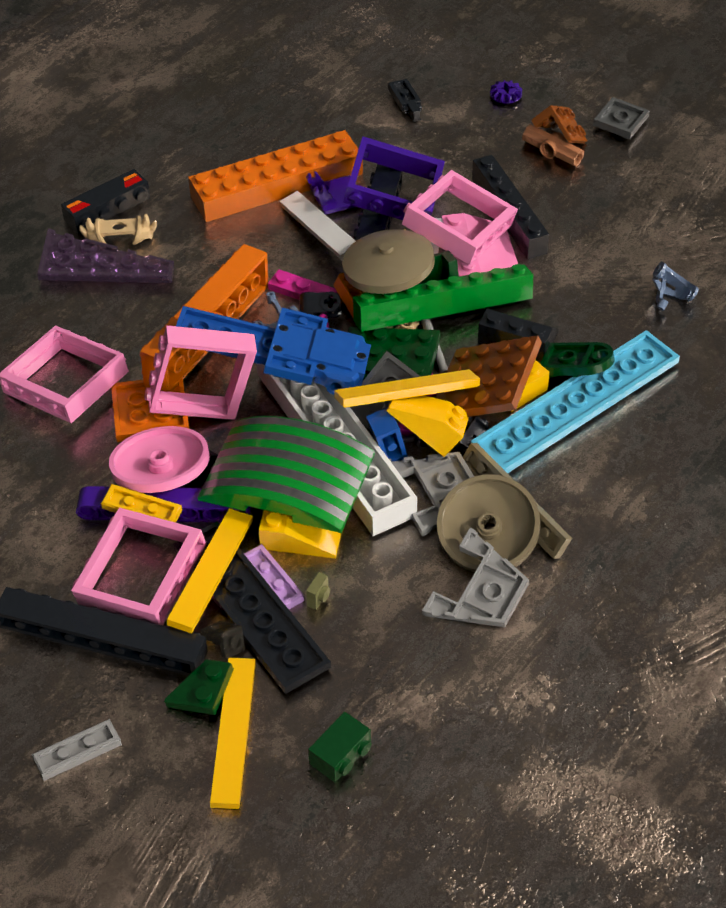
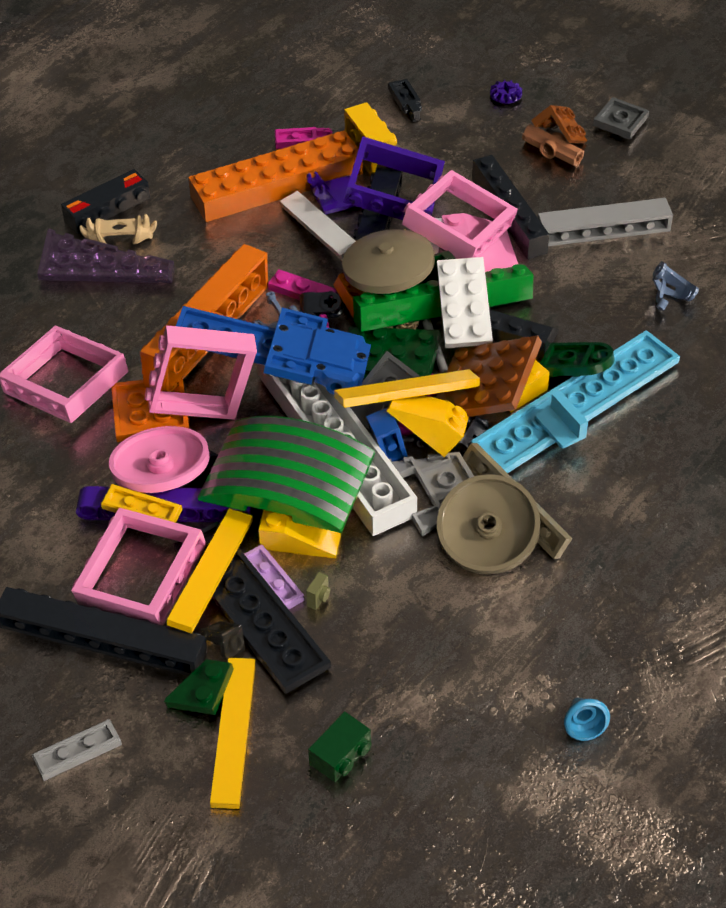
(293, 136): none -> dark pink hinge
(364, 121): none -> yellow brick
(464, 302): none -> white plate
(490, 593): light grey wing -> none
(563, 421): none -> medium azure panel
(586, 719): none -> dark azure hat
(607, 221): none -> light grey brick

